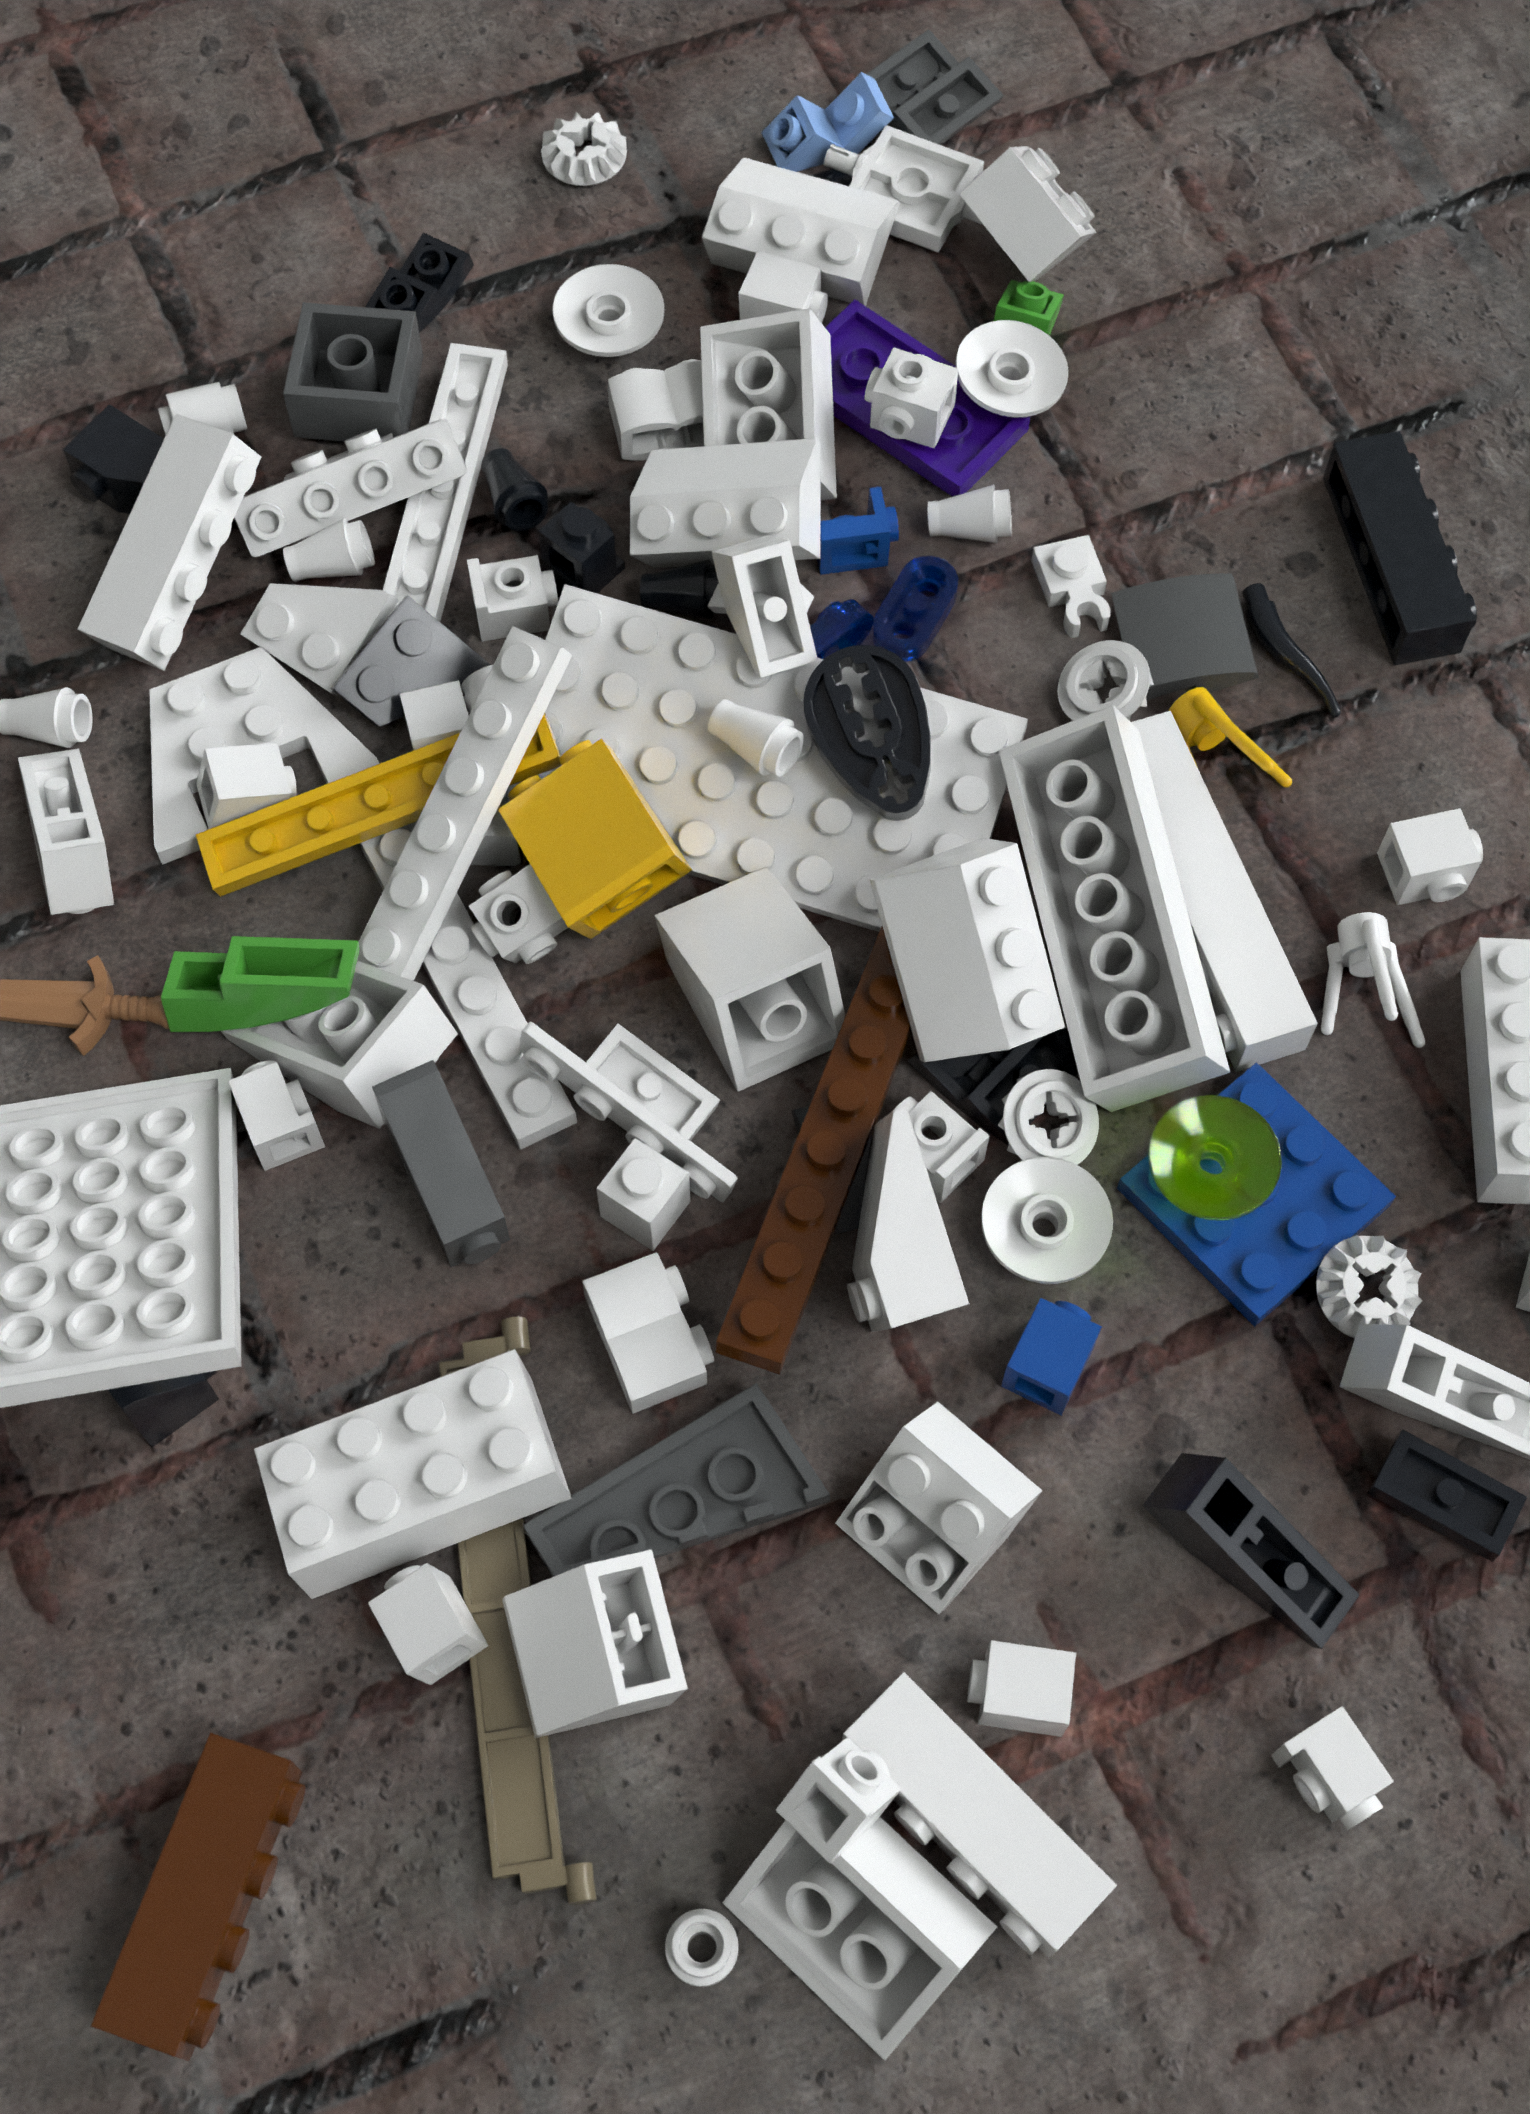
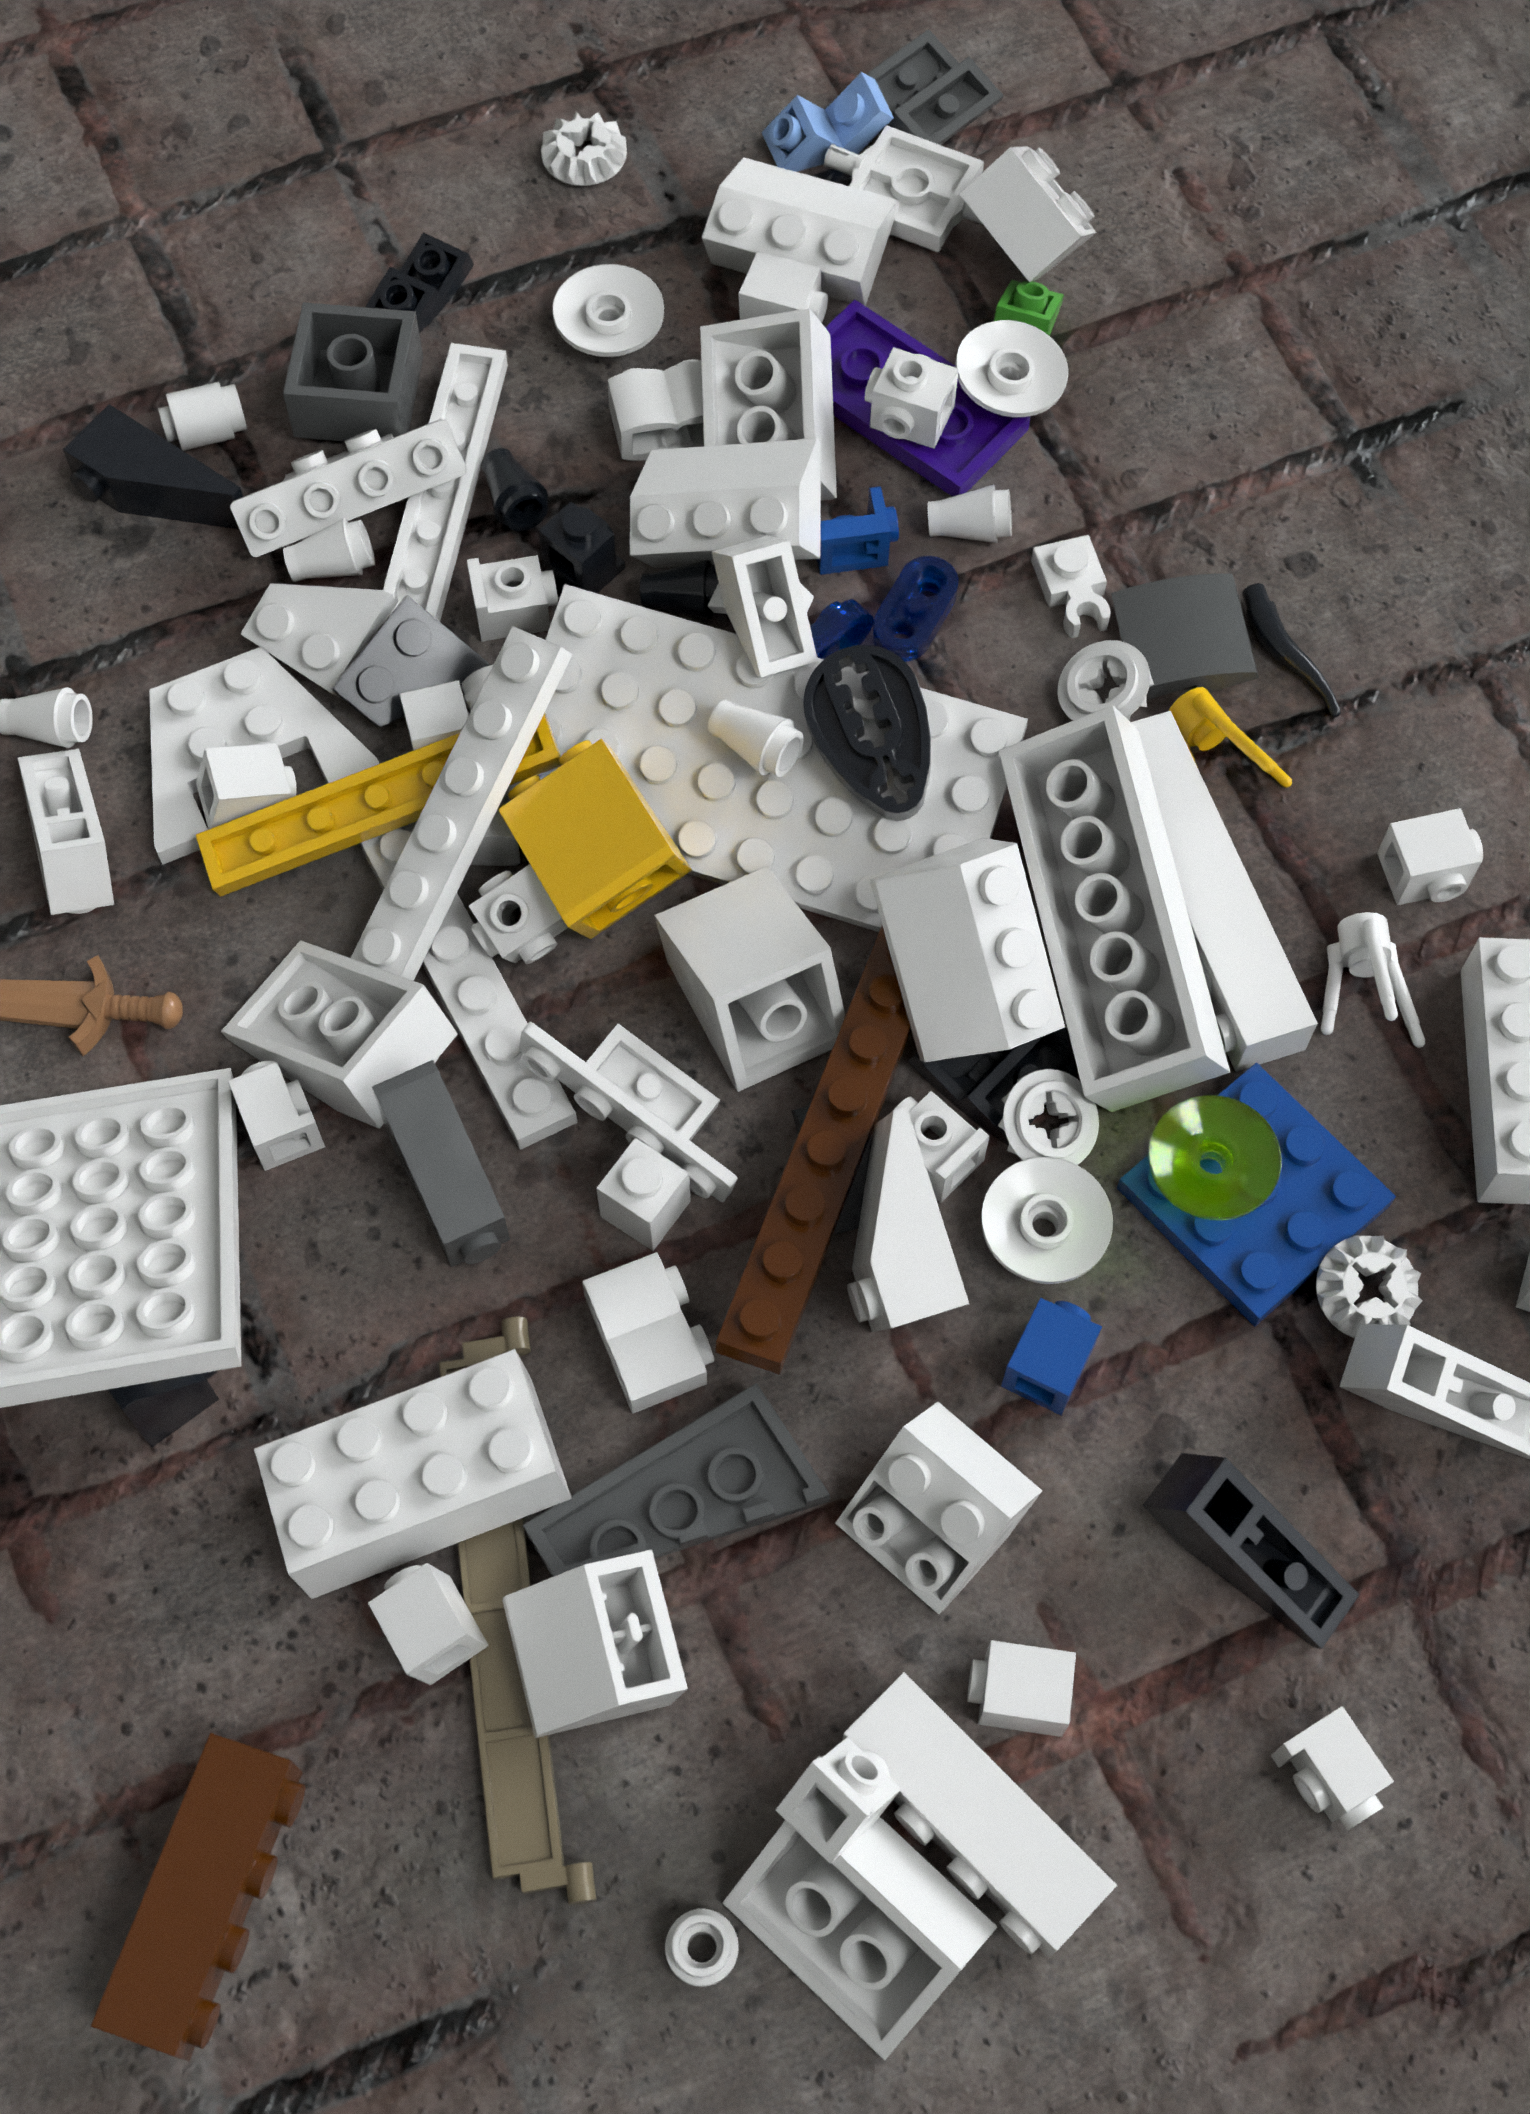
(170, 541): white brick -> none
(256, 982): bright green slope -> none
(1399, 548): black brick -> none
(1447, 1495): black plate -> none

